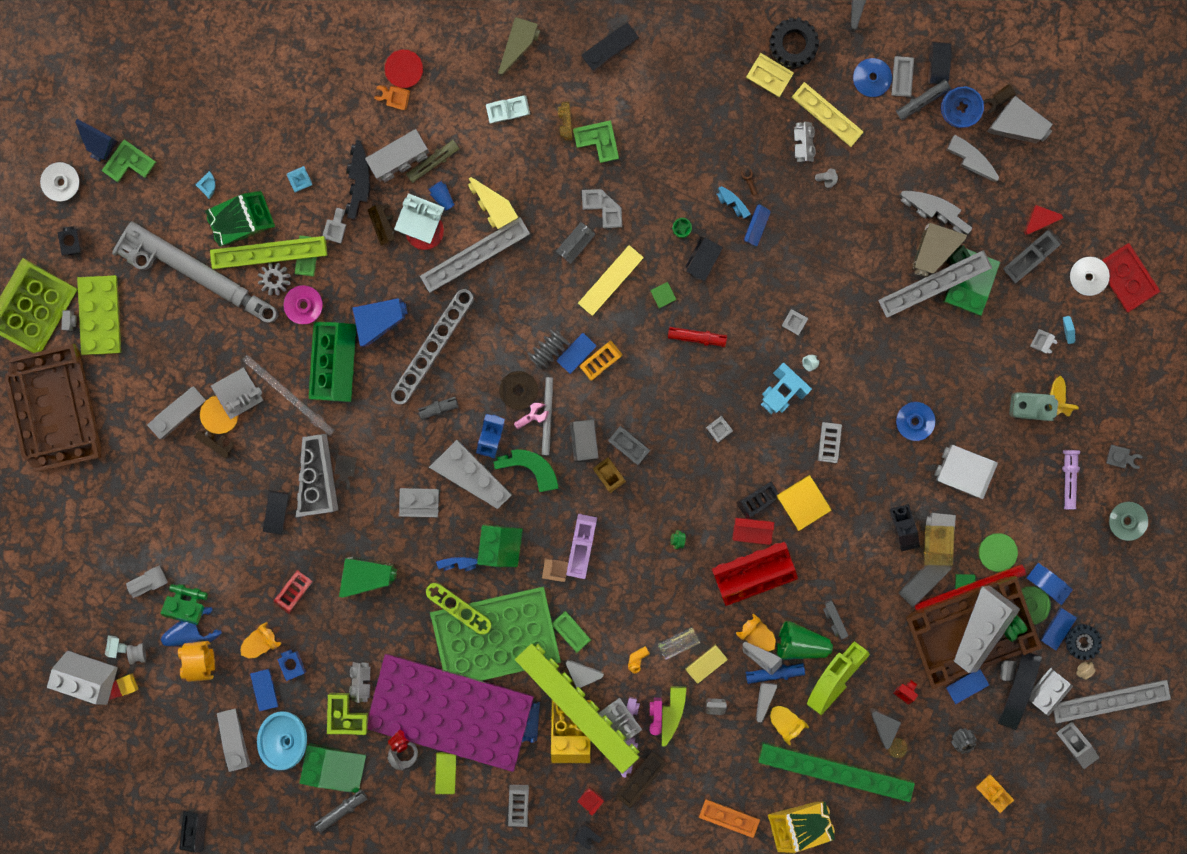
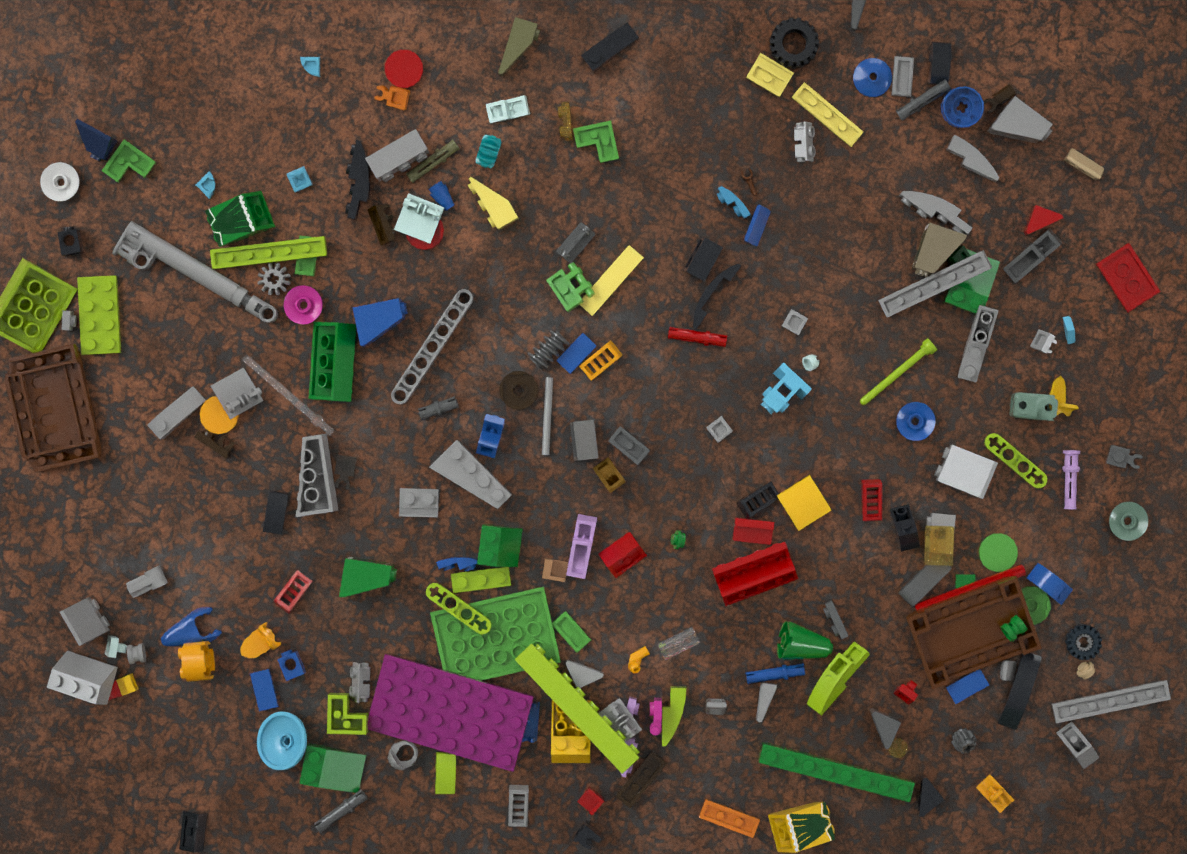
(85, 621): none -> light grey slope
(181, 609): green plate -> none
(233, 740): light grey slope -> none
(311, 65): none -> medium azure tile
(334, 229): light grey plate -> none
(398, 742): red plate -> none
(475, 255): light grey plate -> none
(480, 579): none -> lime plate
(488, 151): none -> teal gear
(532, 415): bright pink bar -> none
(537, 464): green arch -> none
(565, 290): none -> bright green plate
(600, 200): light grey tile -> none
(622, 554): none -> red panel
(663, 295): bright green slope -> none
(682, 225): green wheel -> none
(706, 664): light yellow slope -> none
(727, 274): none -> black slope
(757, 634): light orange piece -> none
(763, 658): light grey slope -> none
(787, 723): yellow piece -> none
(821, 457): light grey slope -> none
(830, 178): light grey plate -> none
(868, 484): none -> red slope
(926, 349): none -> lime piece
(928, 797): none -> black slope
(977, 343): none -> light grey slope
(986, 626): light grey wedge -> none
(1017, 458): none -> lime beam
(1049, 691): light grey plate -> none
(1058, 628): blue slope -> none
(1084, 164): none -> tan slope
(1096, 268): white dish -> none

